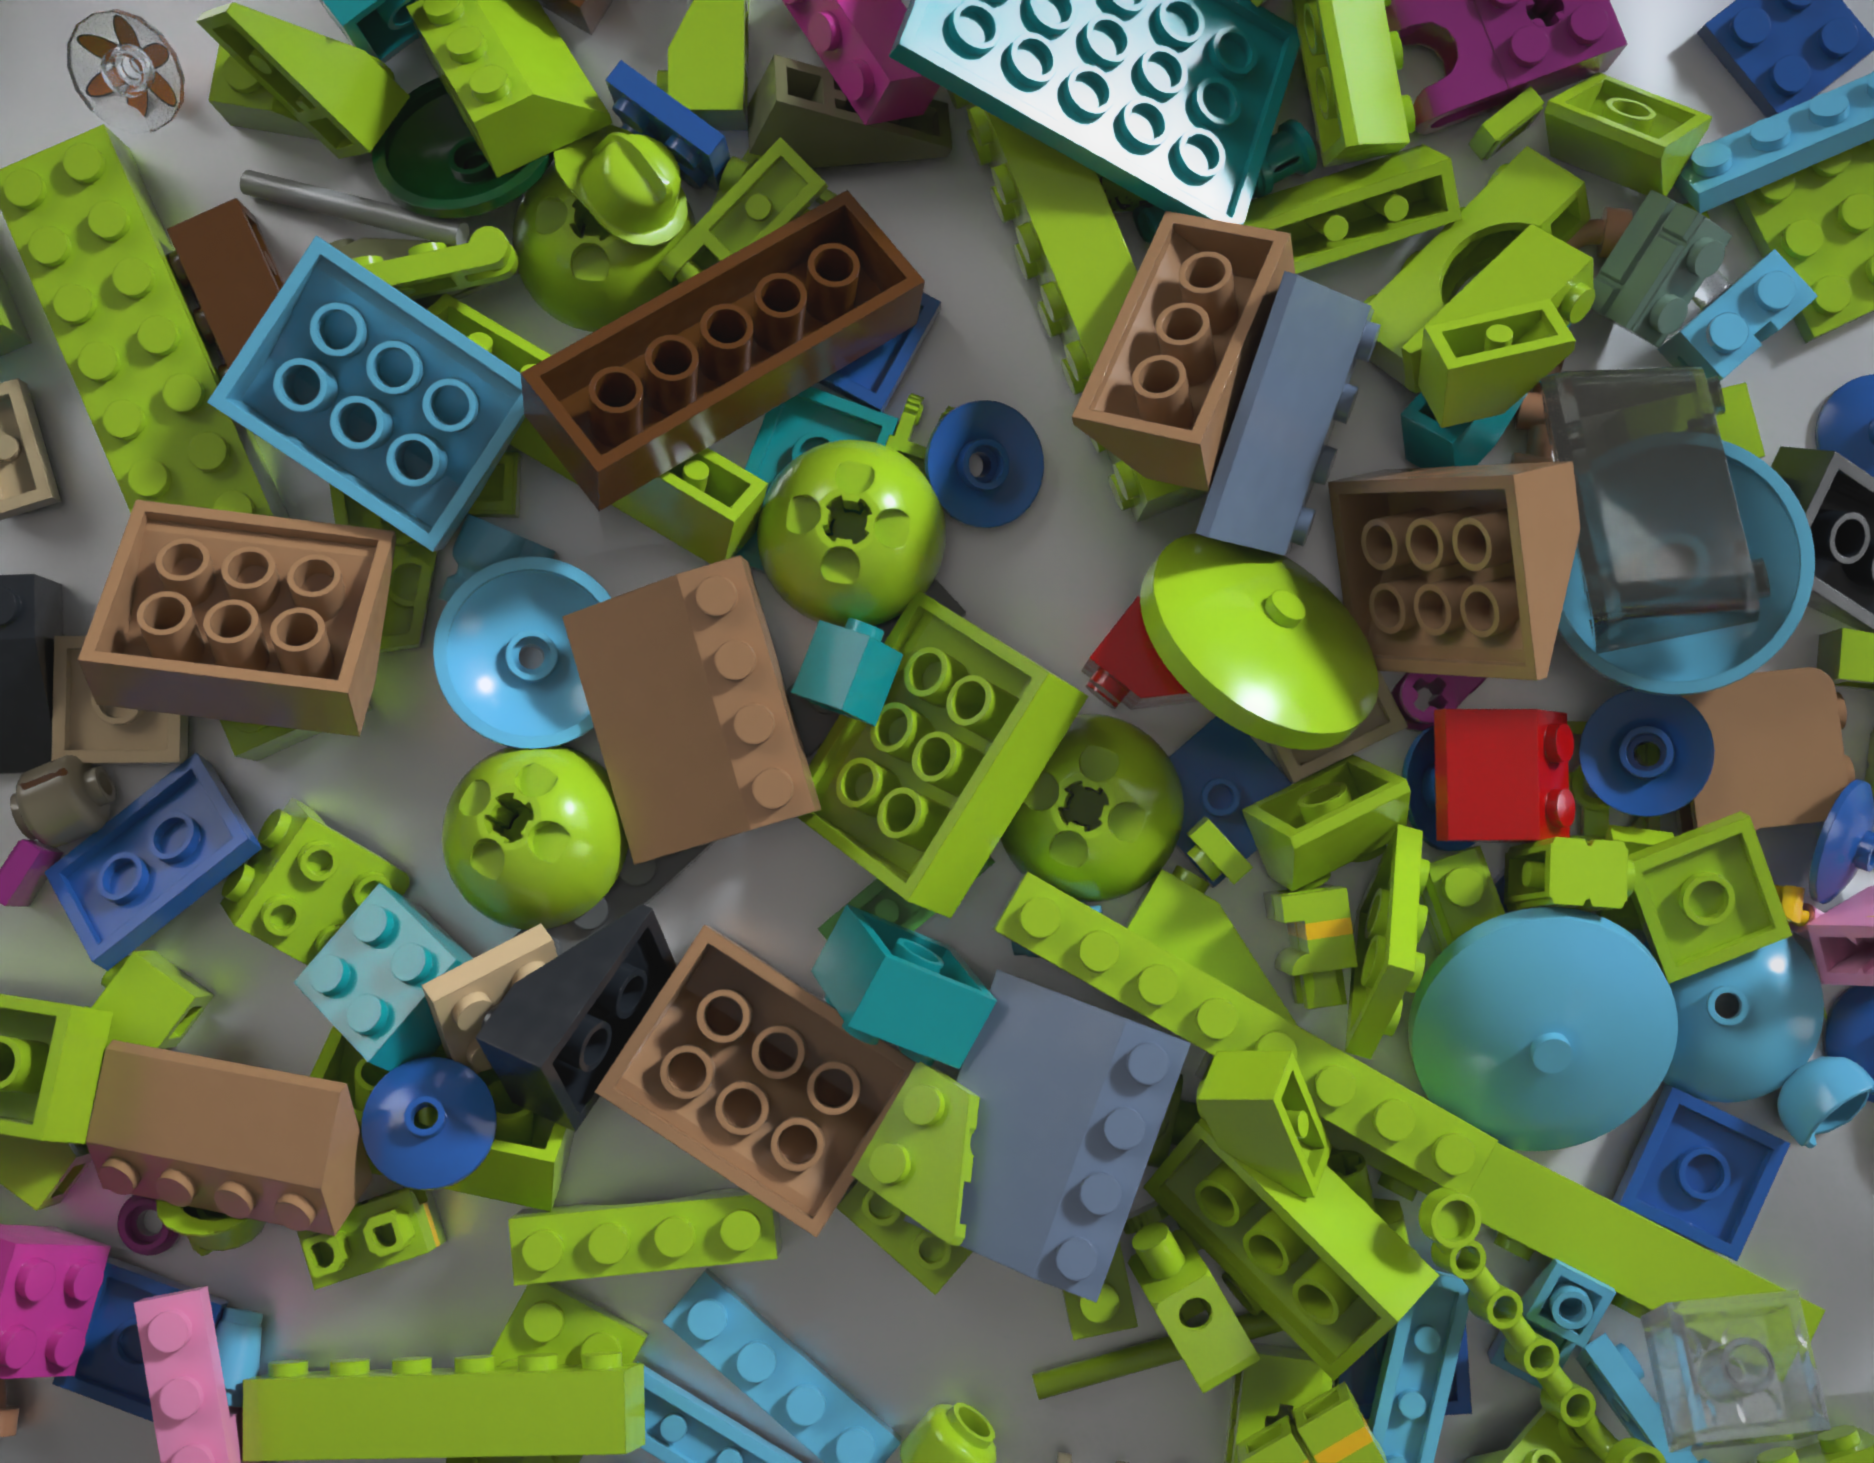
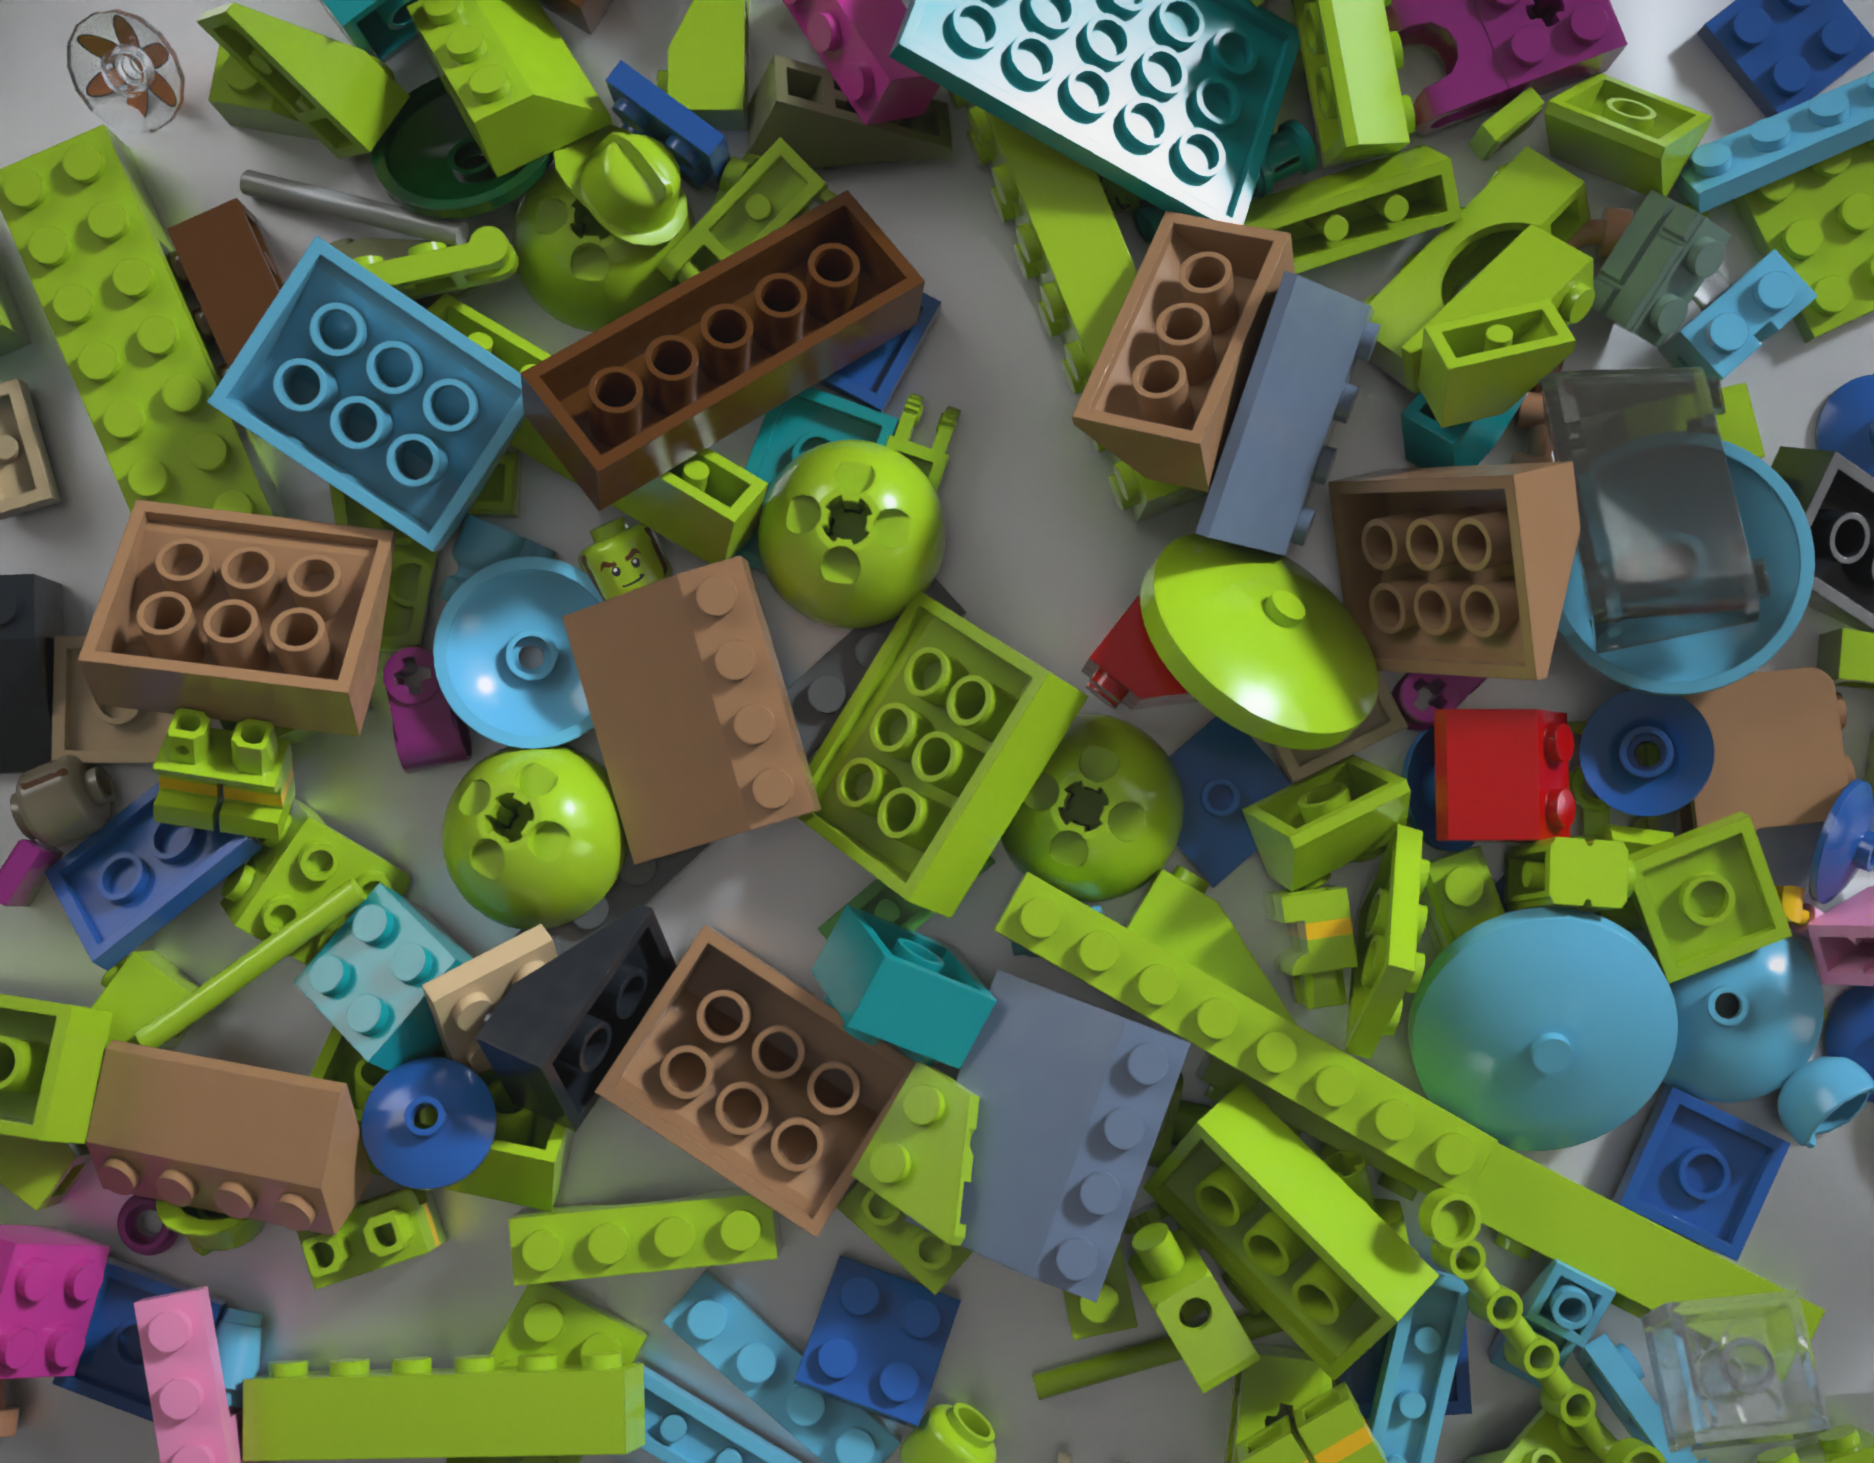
(226, 775): none -> lime hips
(251, 965): none -> lime bar
(423, 722): none -> magenta piece
(624, 558): none -> lime head
(848, 670): teal brick -> none
(877, 1342): none -> blue plate
(1009, 457): blue dish -> none
(1216, 853): lime plate -> none
(1265, 1117): lime slope -> none

